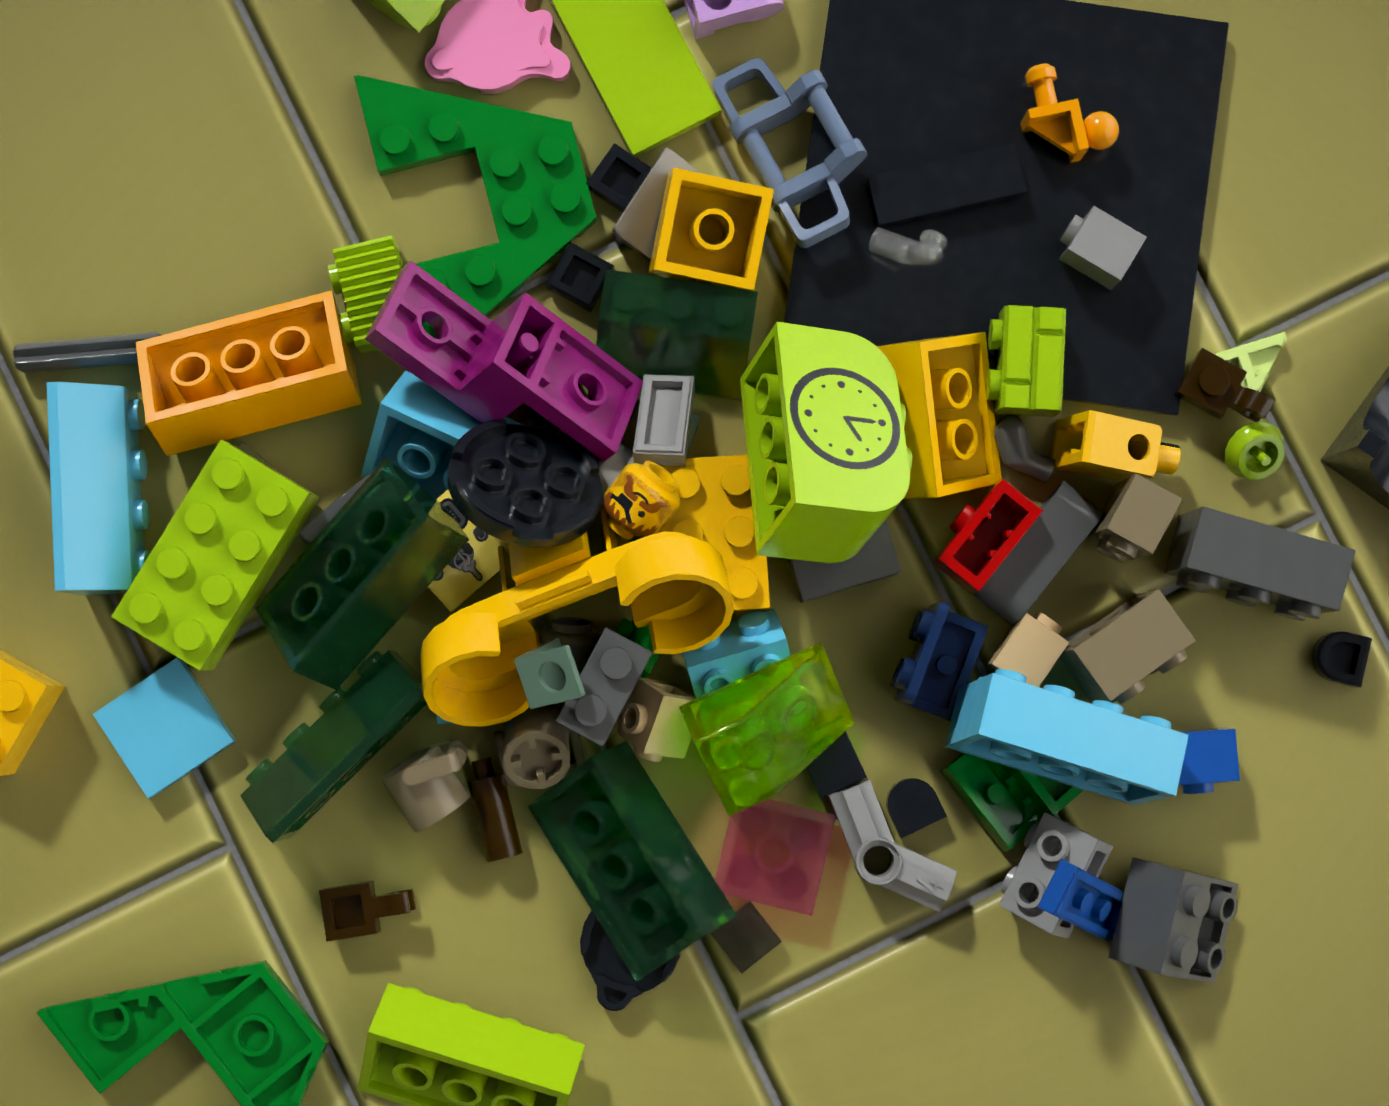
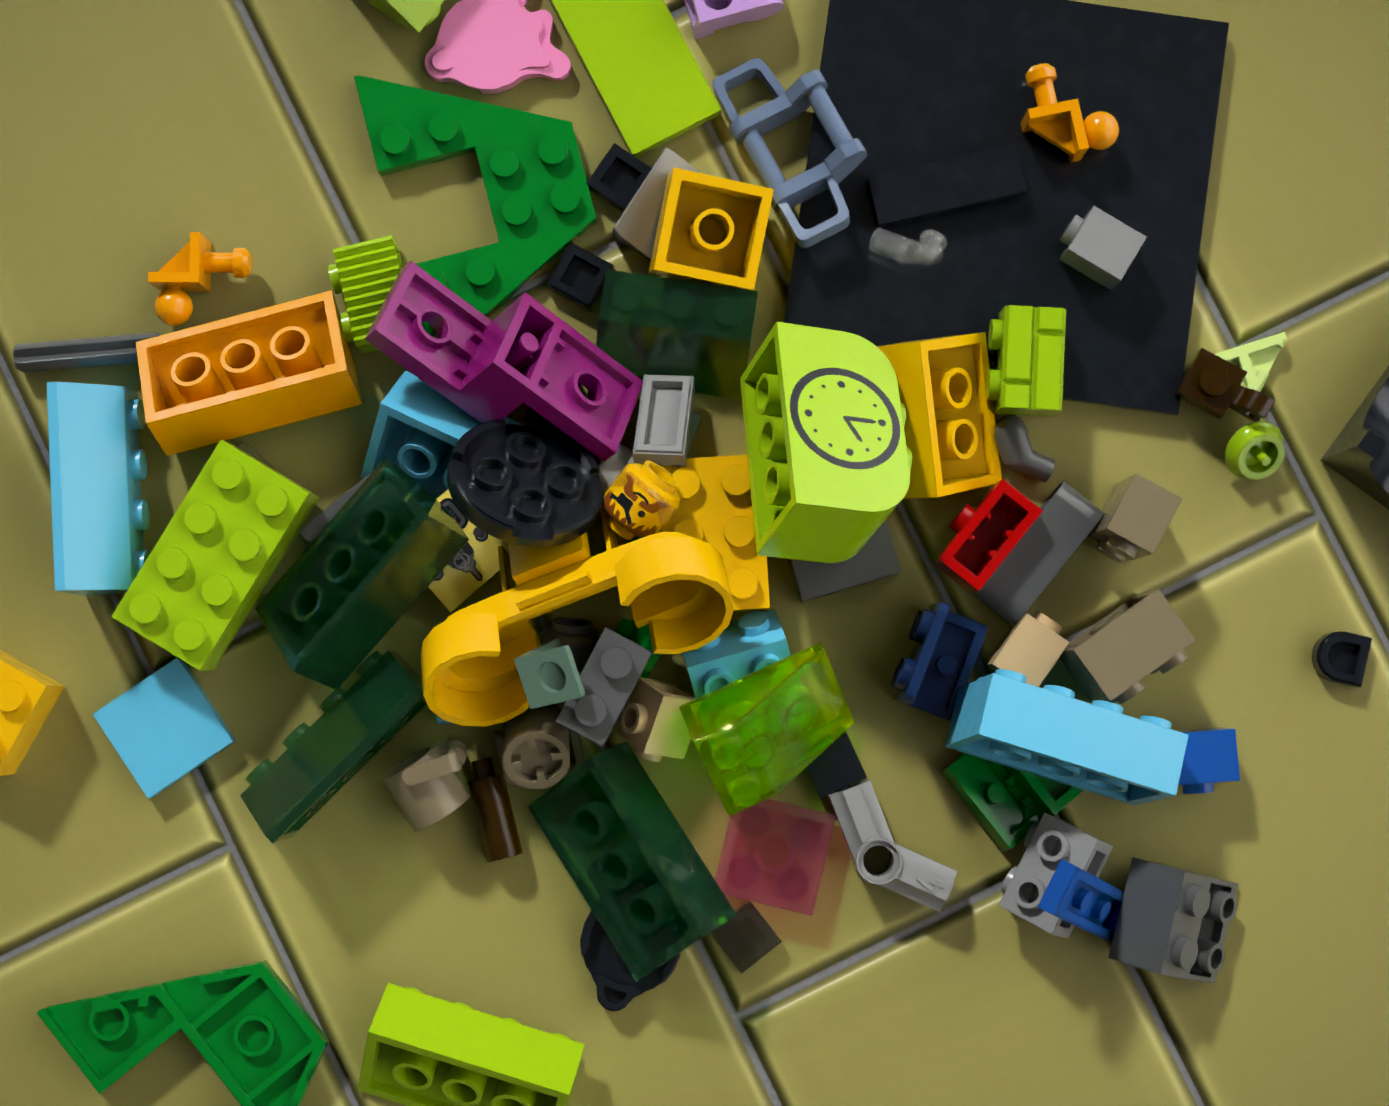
(191, 272): none -> light orange piece
(356, 909): dark brown plate -> none
(913, 806): black tile -> none
(1111, 447): yellow torso -> none
(1258, 564): dark grey brick -> none

